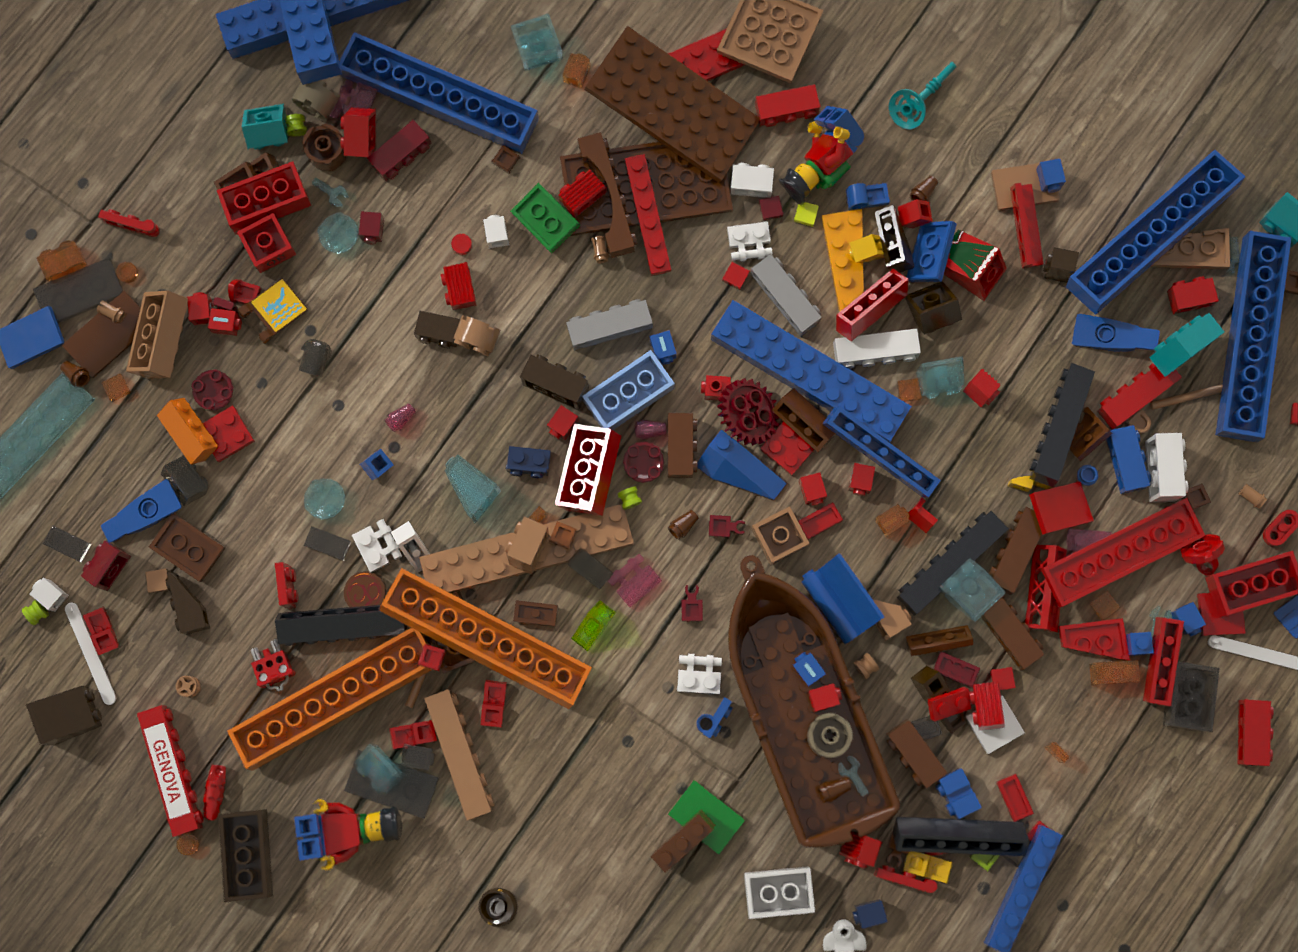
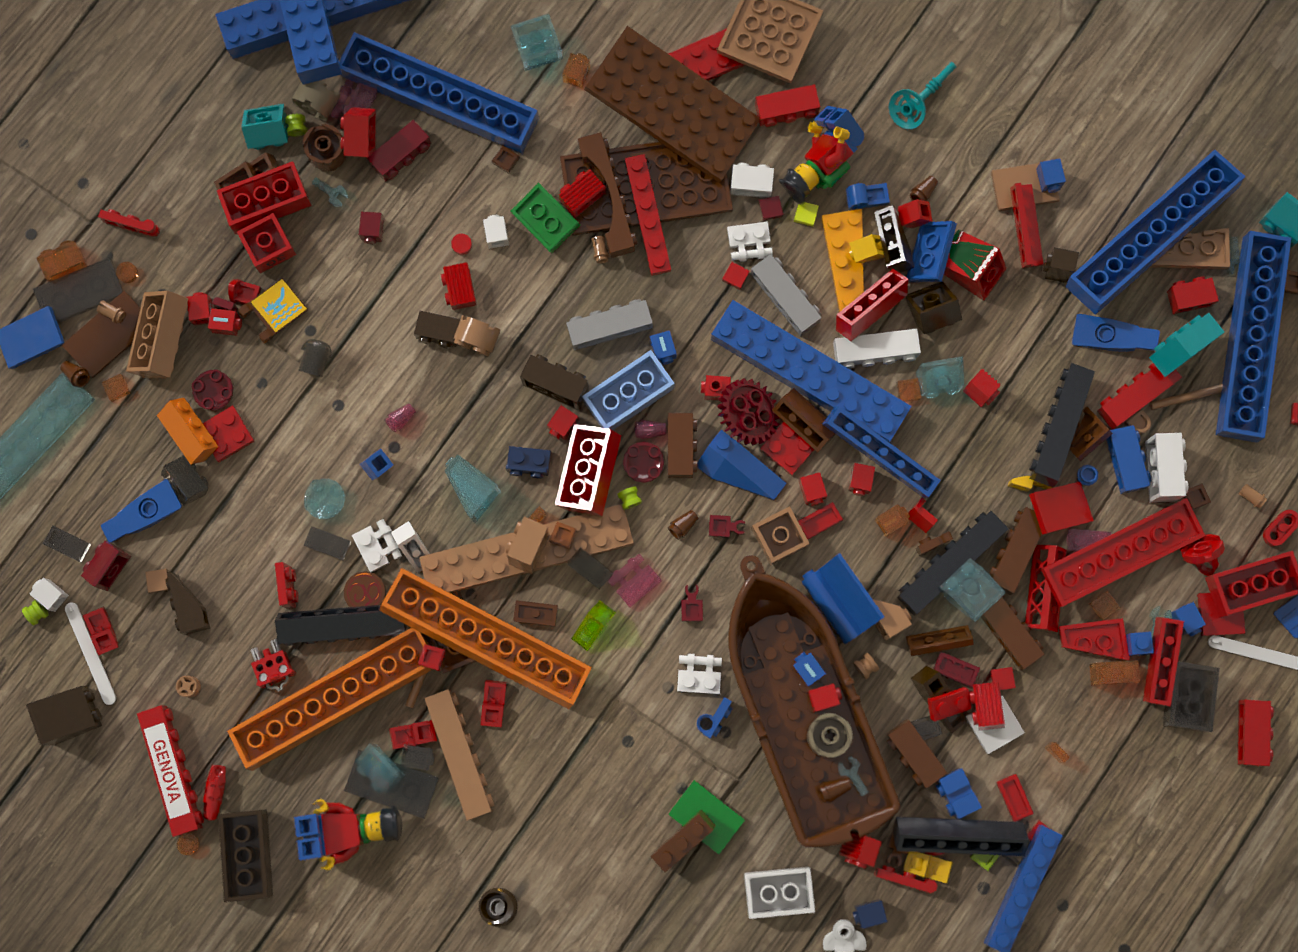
(187, 547): reddish brown plate -> none
(338, 233): clear light blue dish -> none
(928, 544): none -> reddish brown plate

